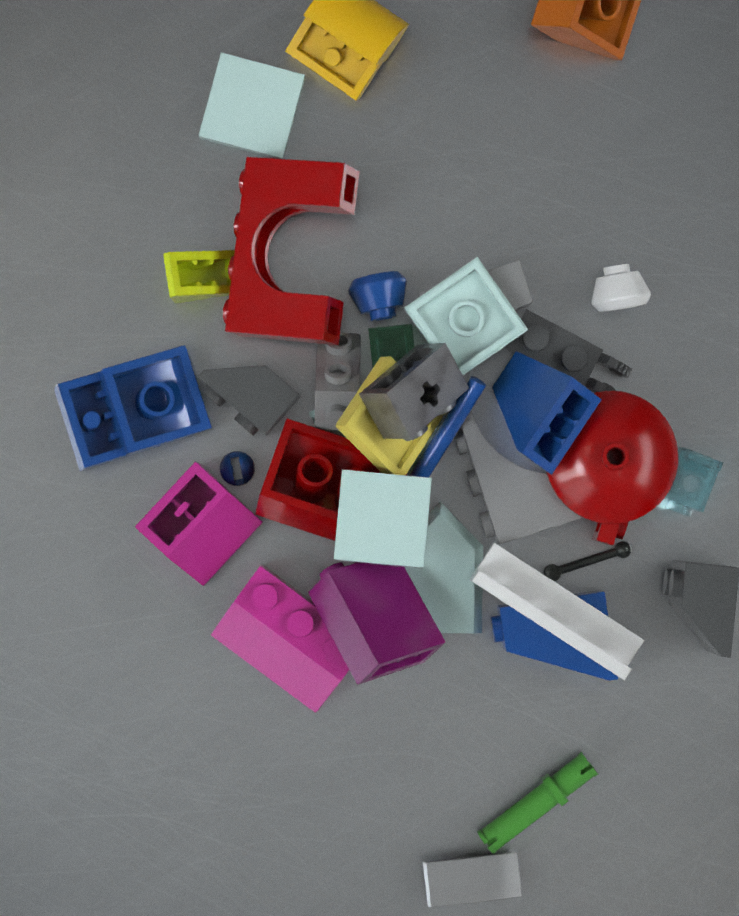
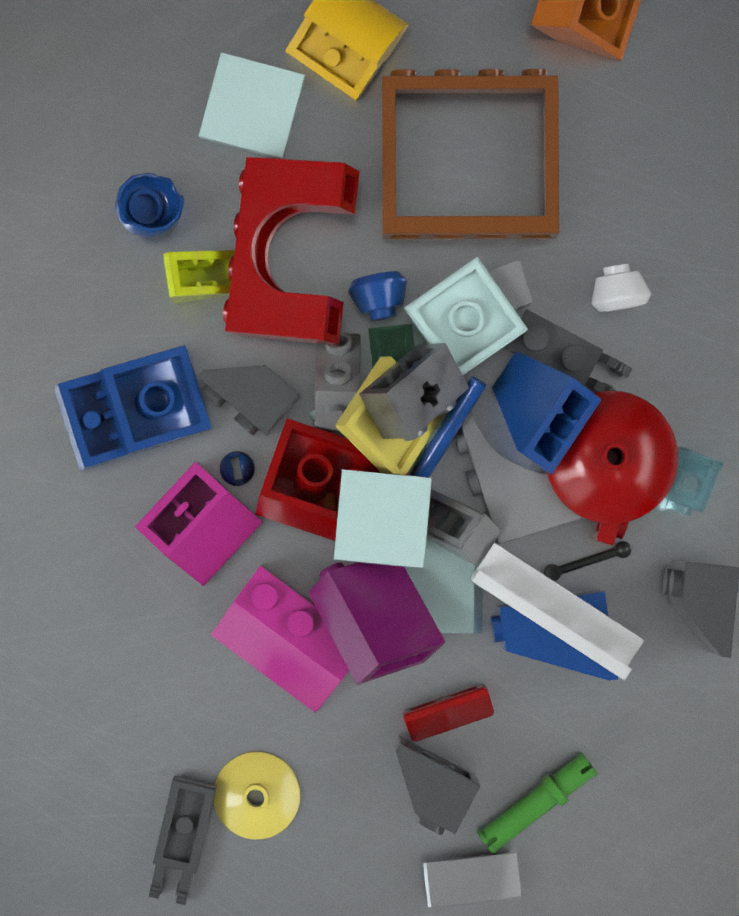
(148, 205): none -> blue hair
(182, 834): none -> dark grey hinge
(262, 773): none -> light yellow dish
(436, 786): none -> dark grey slope
(448, 712): none -> red slope
(470, 227): none -> dark orange window
(473, 537): none -> light grey slope

